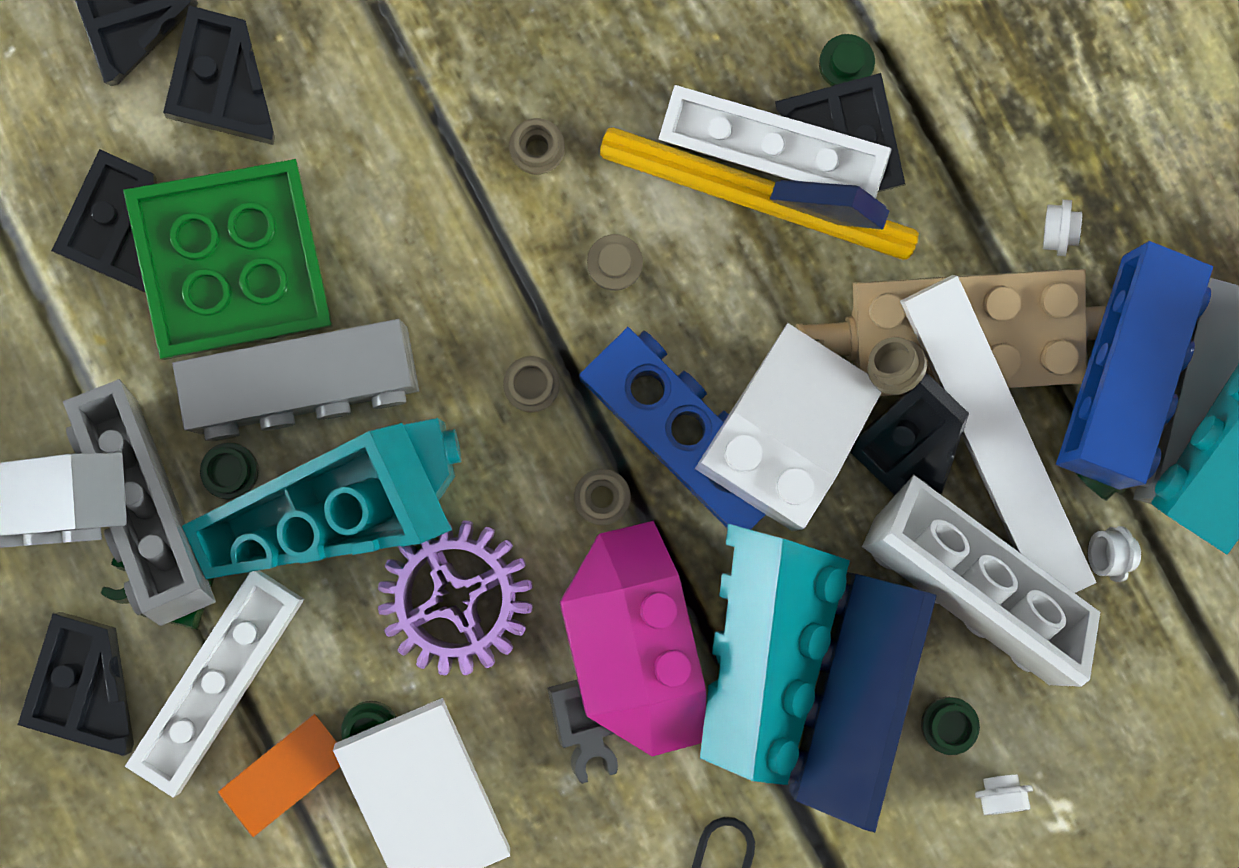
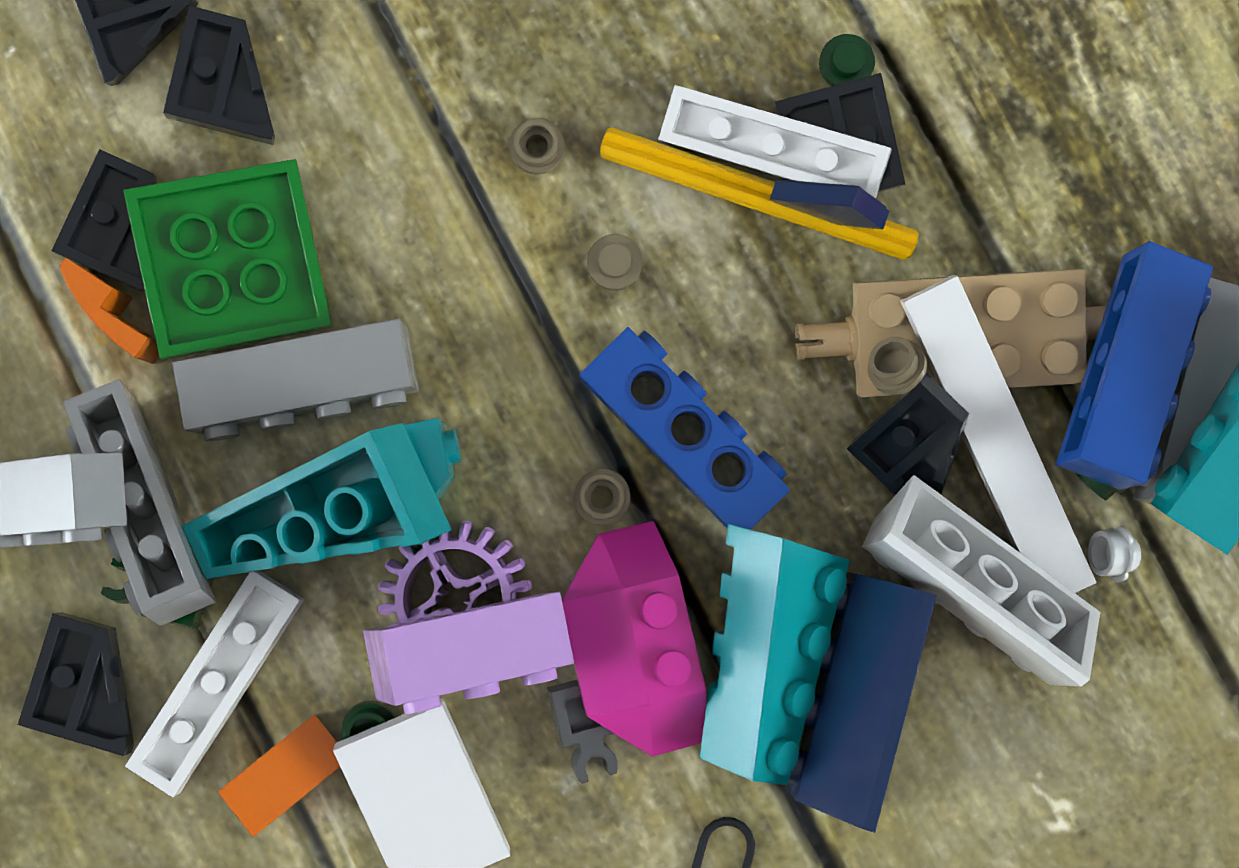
(104, 306): none -> orange slope
(229, 470): dark green plate -> none
(469, 651): none -> lavender wedge
(531, 384): dark tan plate -> none
(791, 429): white slope -> none
(950, 725): dark green plate -> none
(1004, 795): white plate -> none
(1062, 227): white plate -> none

